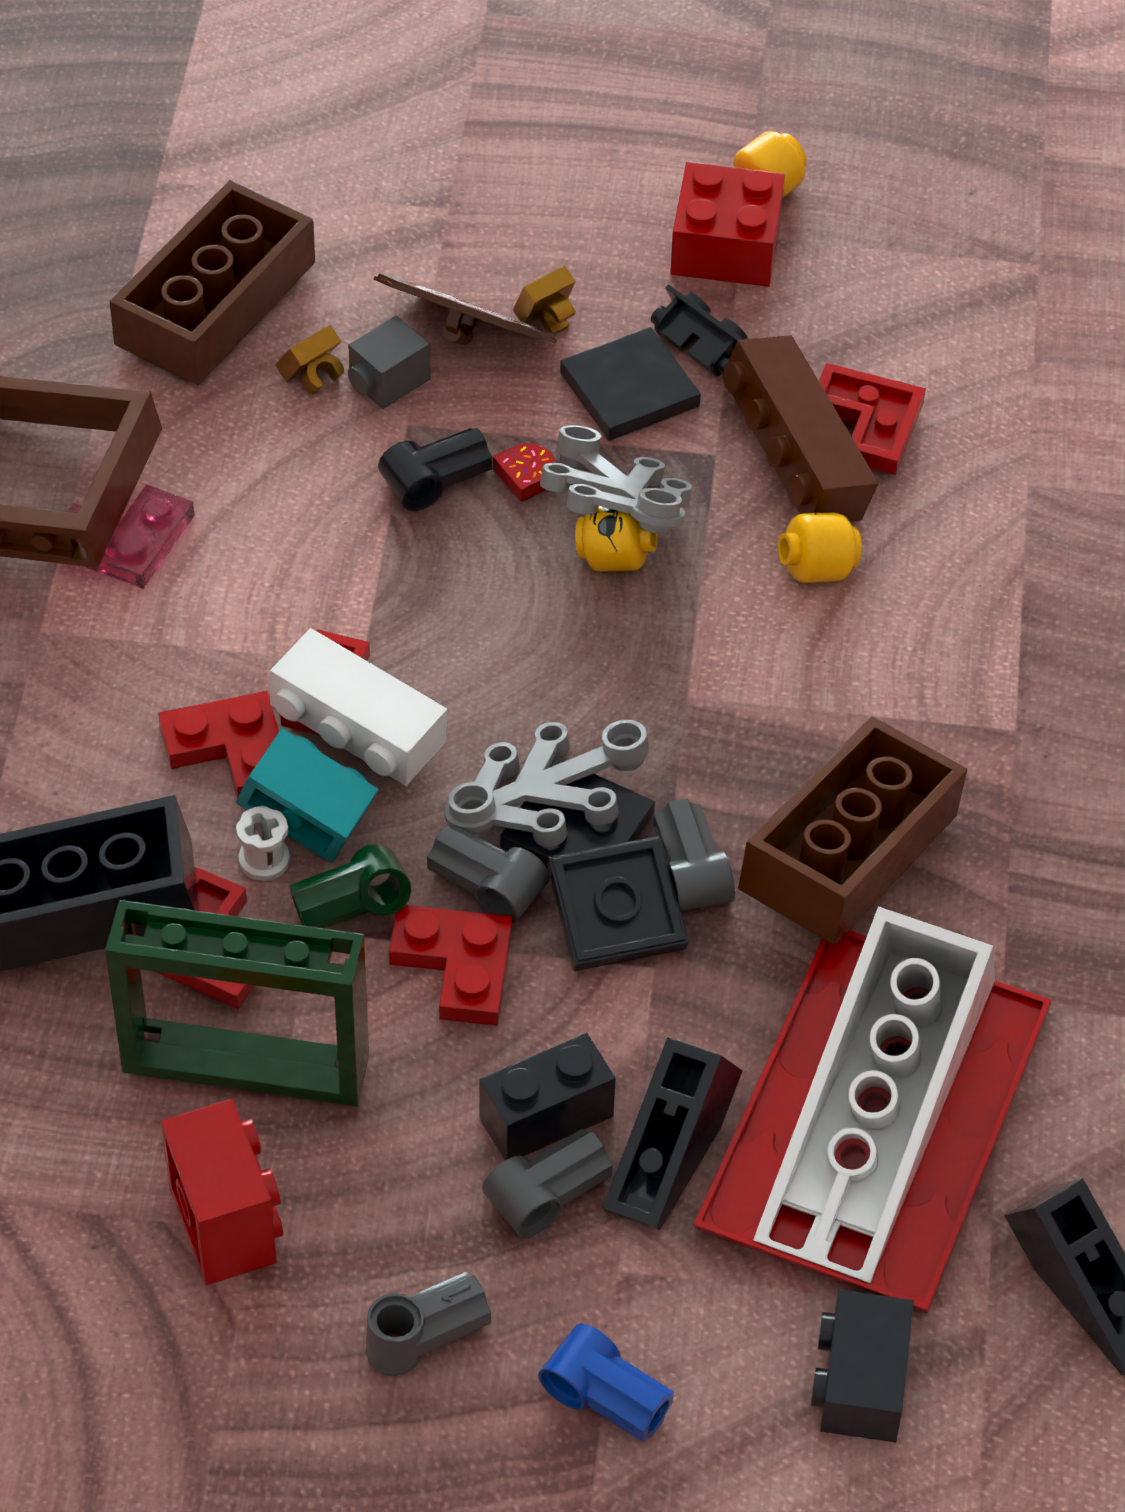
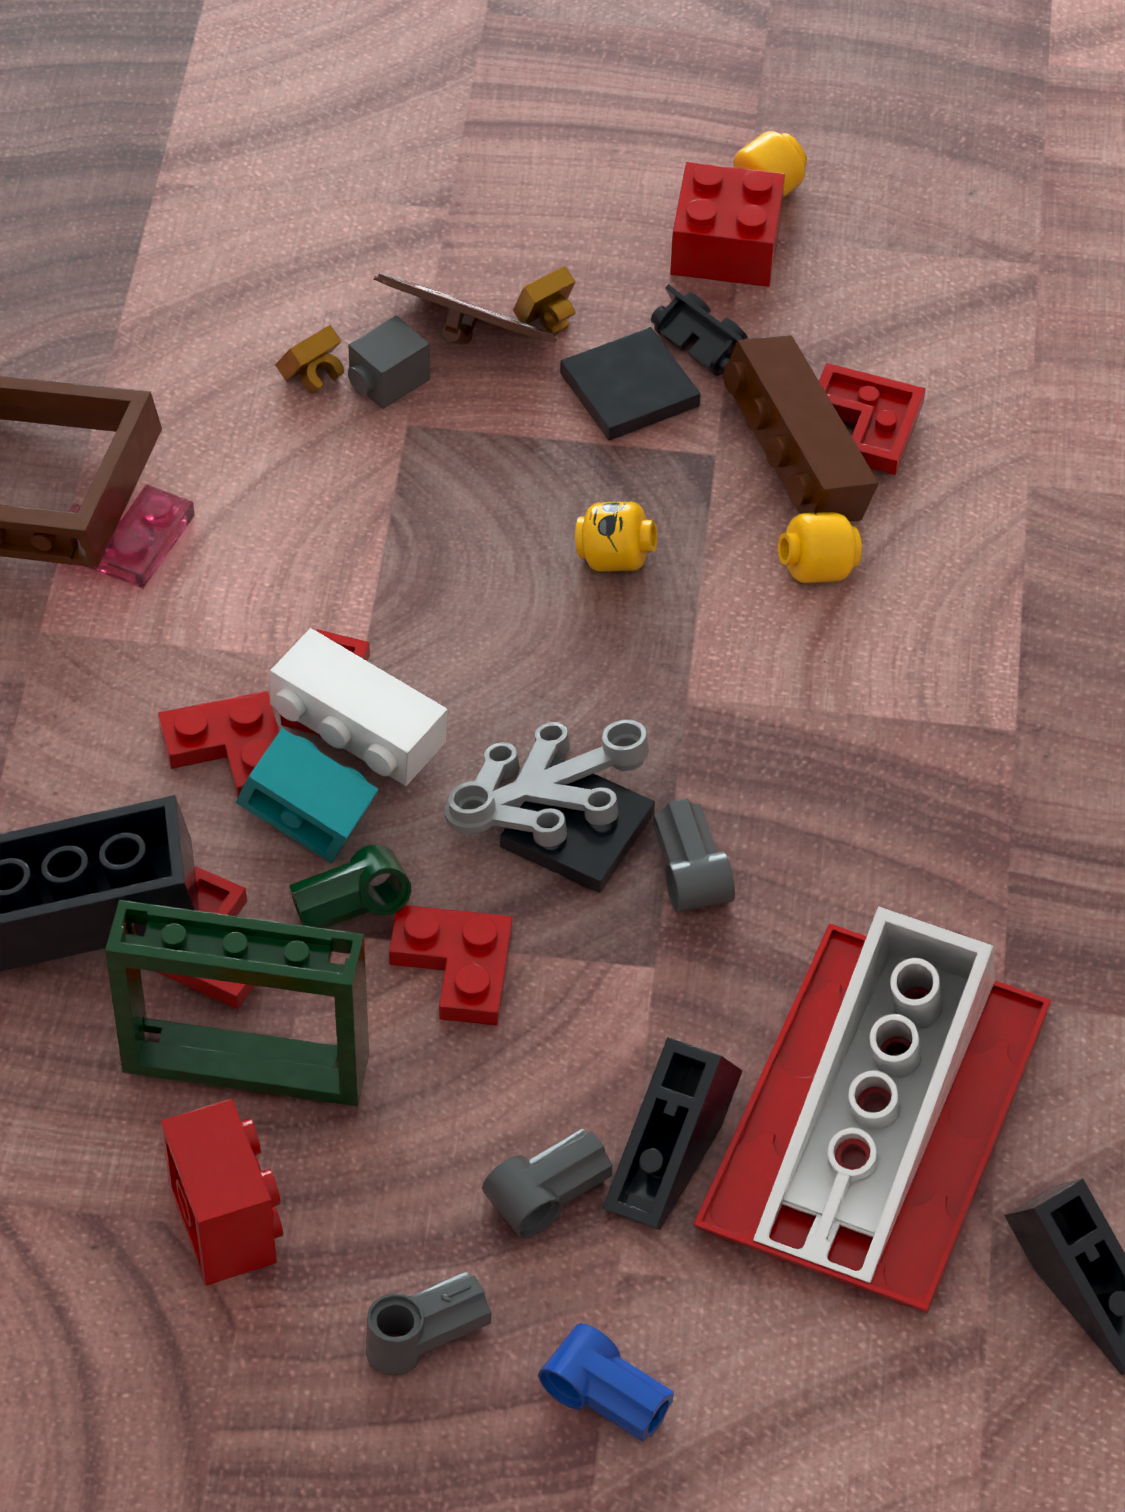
(213, 282): reddish brown brick -> none
(254, 848): white bush -> none
(423, 472): black piece -> none
(499, 879): dark grey piece -> none
(522, 468): red tile -> none
(547, 1097): black brick -> none
(608, 487): light grey plant -> none
(617, 903): black tile -> none
(852, 829): reddish brown brick -> none
(865, 1365): black brick -> none

